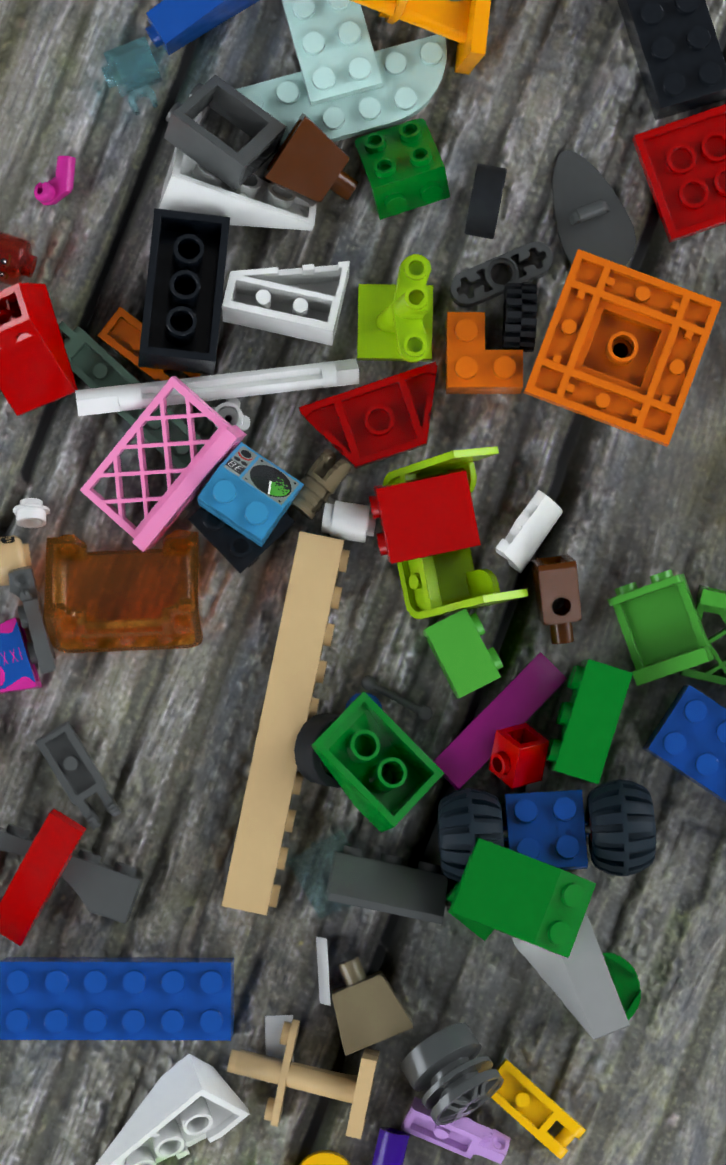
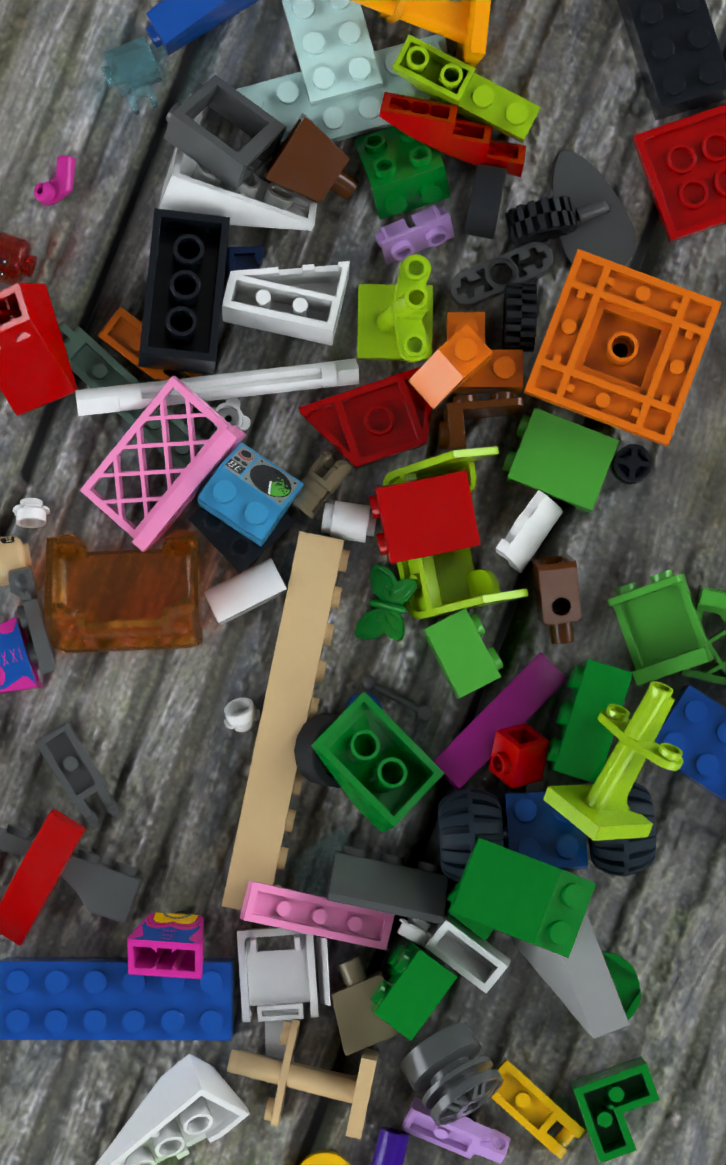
(167, 946): none -> dark pink torso
(241, 714): none -> white plate
(244, 258): none -> dark blue tile
(245, 591): none -> white brick
(277, 978): none -> white container
(315, 915): none -> bright pink plate
(391, 606): none -> green piece
(412, 991): none -> green brick
(414, 930): none -> white plate
(431, 228): none -> lavender hinge
(437, 127): none -> red slope
(451, 366): none -> orange slope
(458, 84): none -> lime slope
(464, 407): none -> reddish brown bracket
(467, 953): none -> white brick
(541, 220): none -> black tyre
(560, 459): none -> bright green panel
(602, 807): none -> lime piece
(605, 1098): none -> green brick
(639, 458): none -> black wheel

